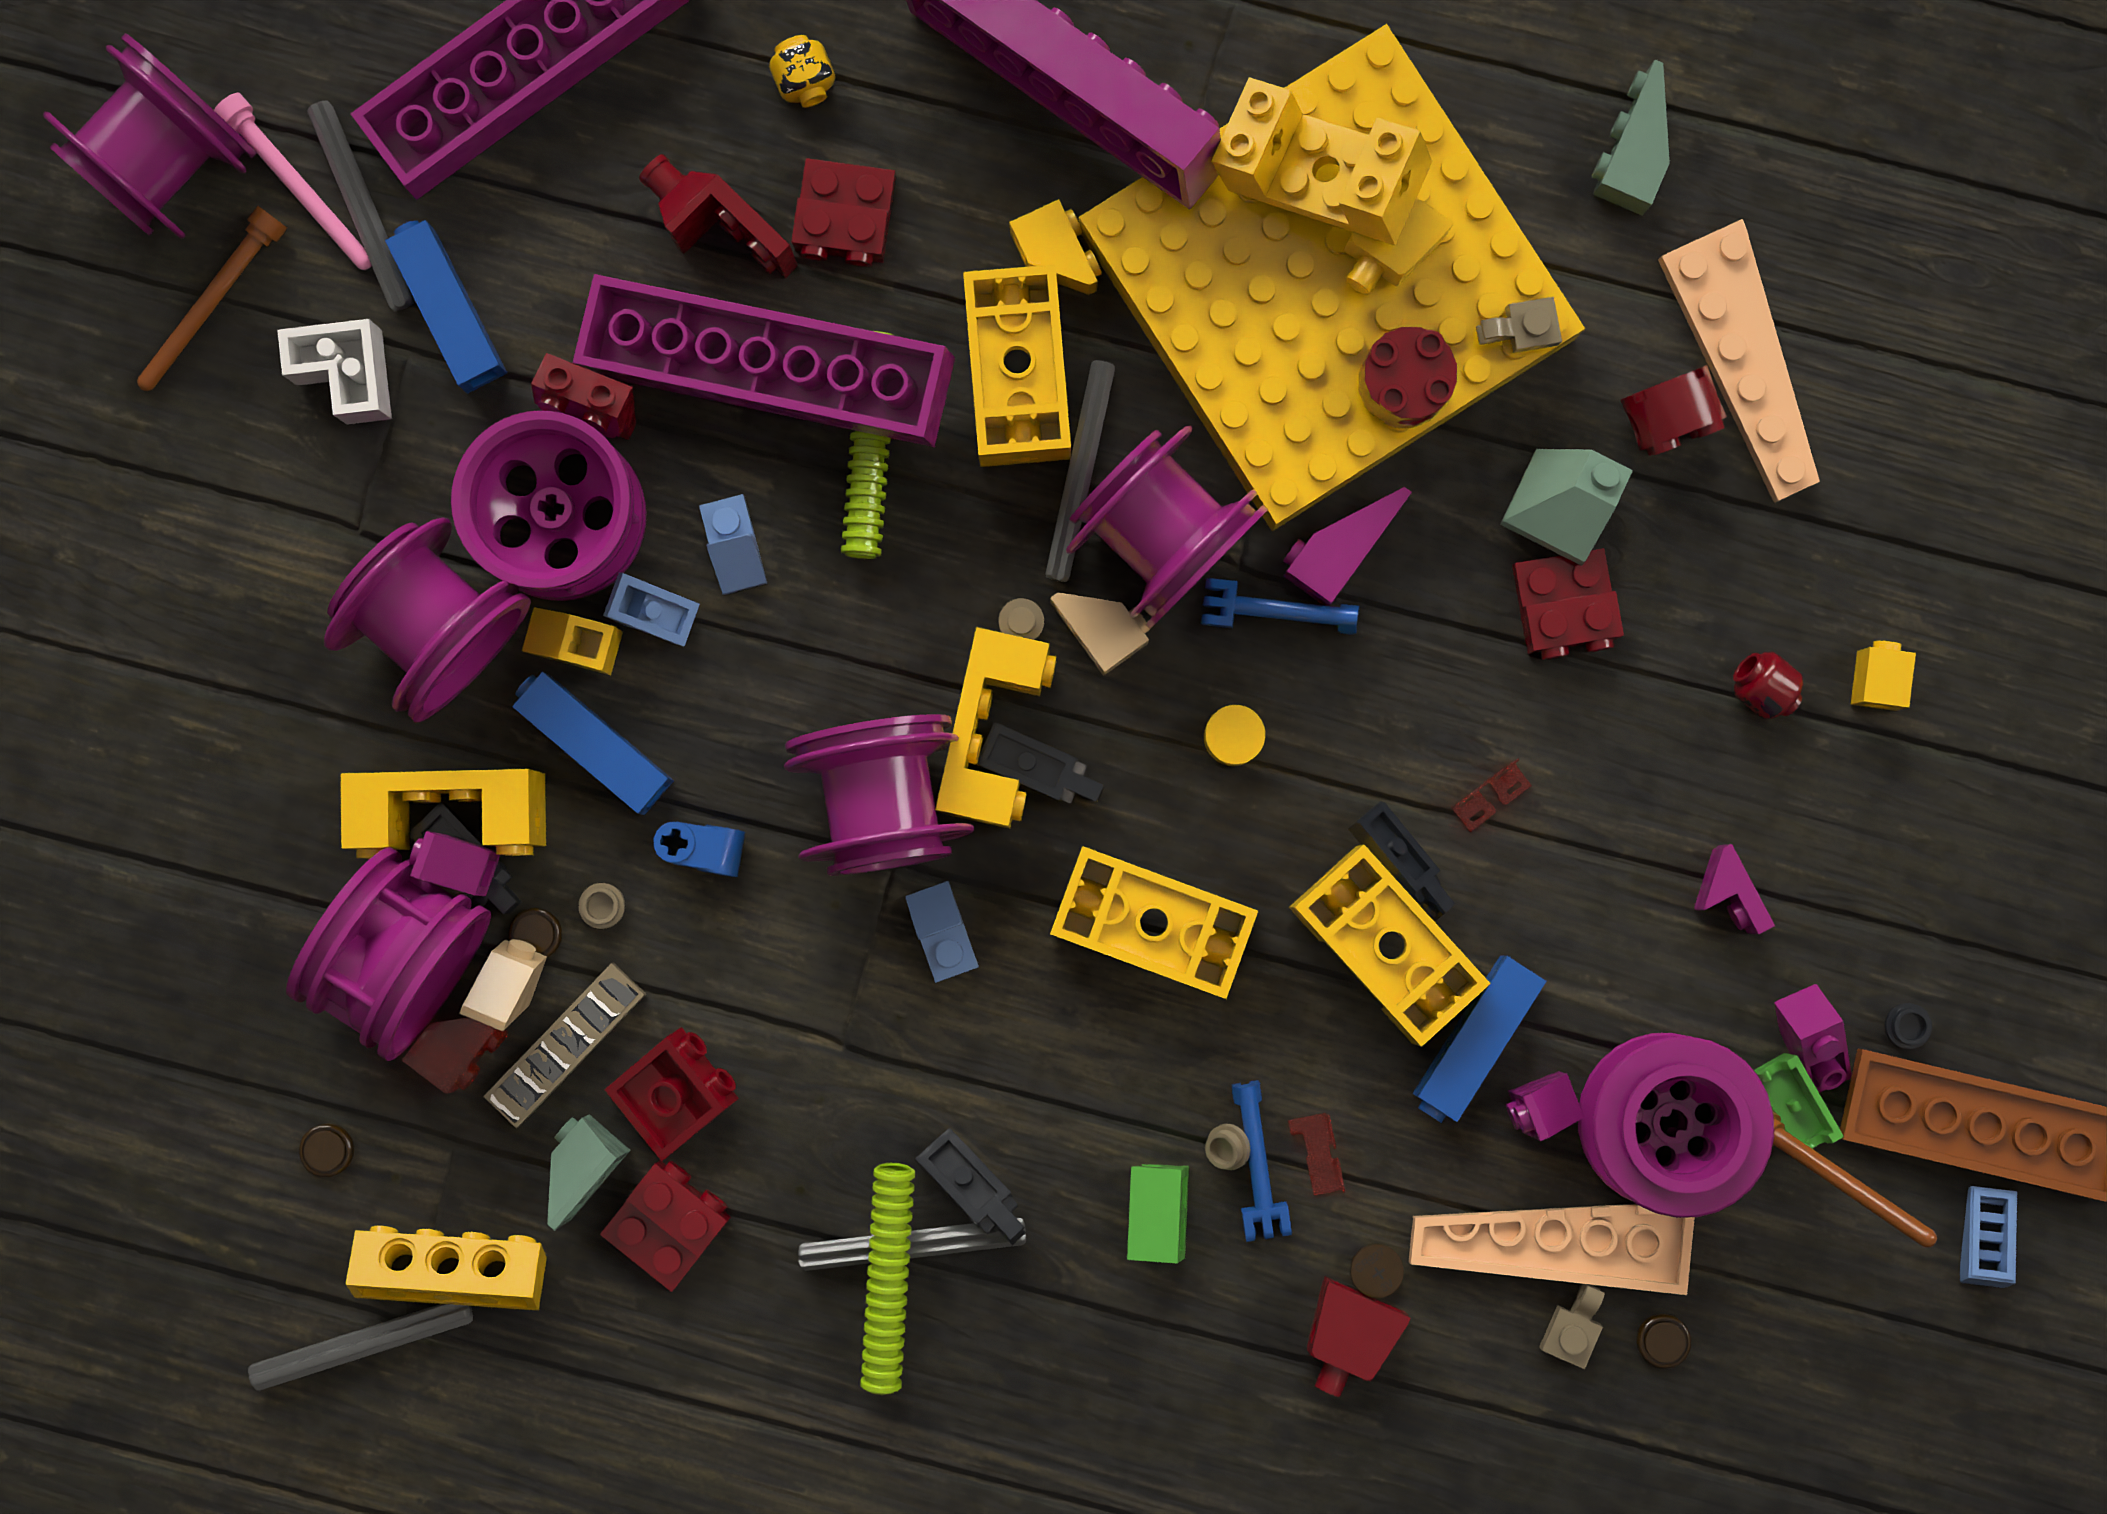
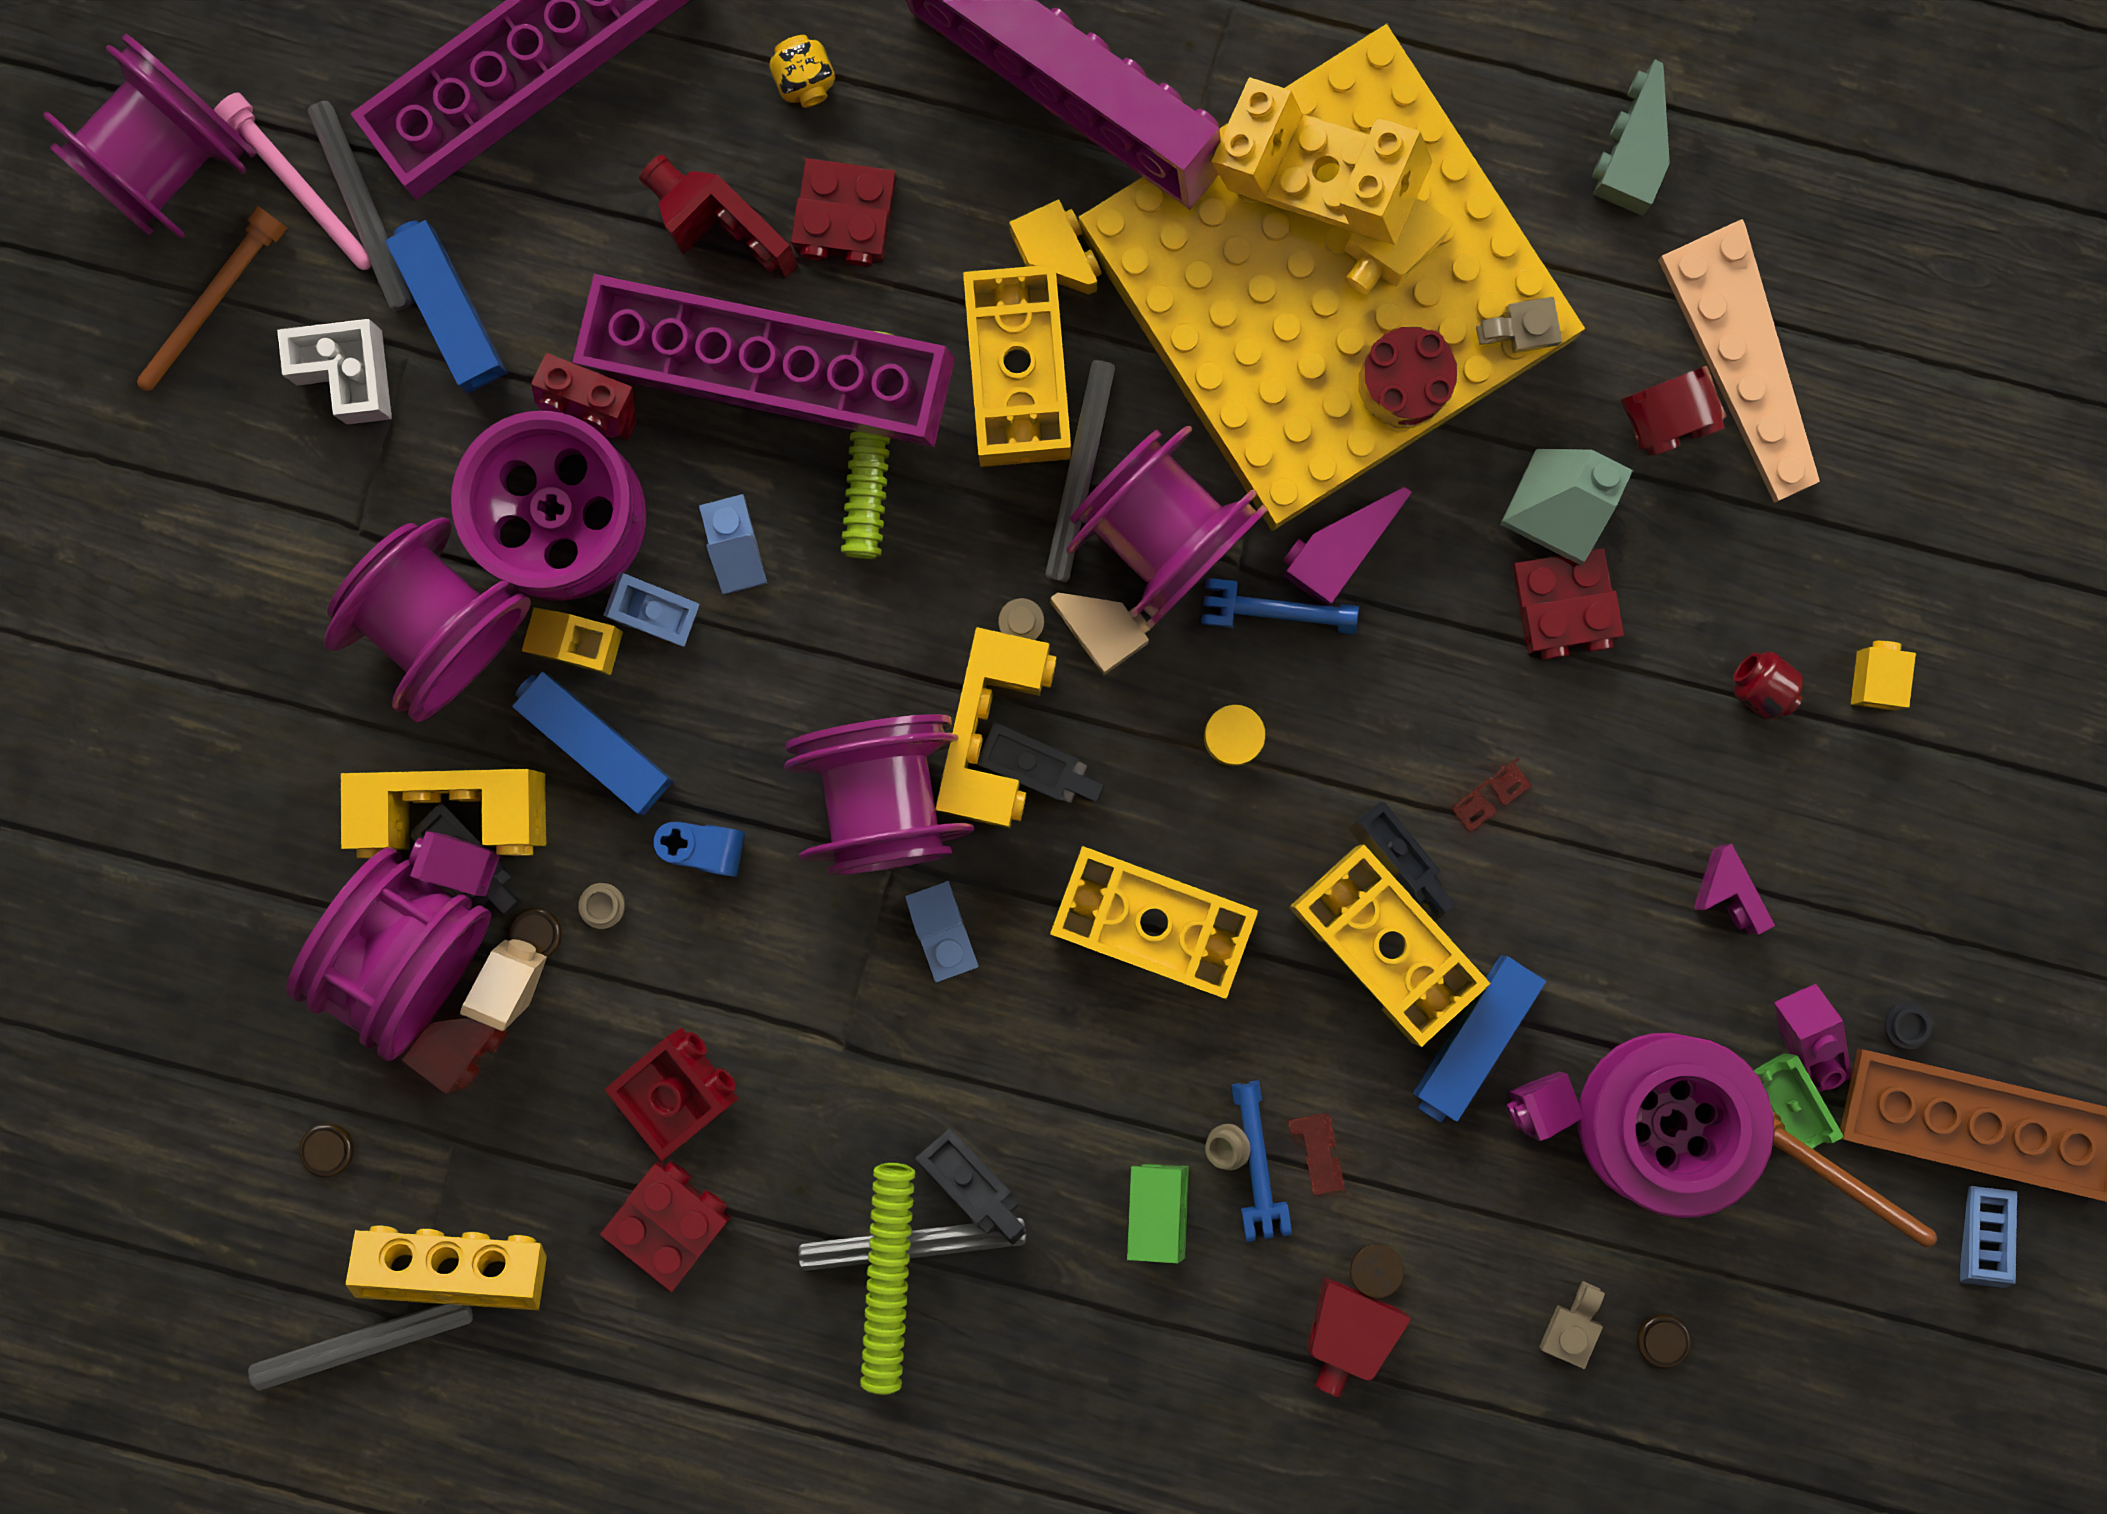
(565, 1045): tile -> none
(580, 1166): sand green slope -> none
(1572, 1244): light nougat wing -> none

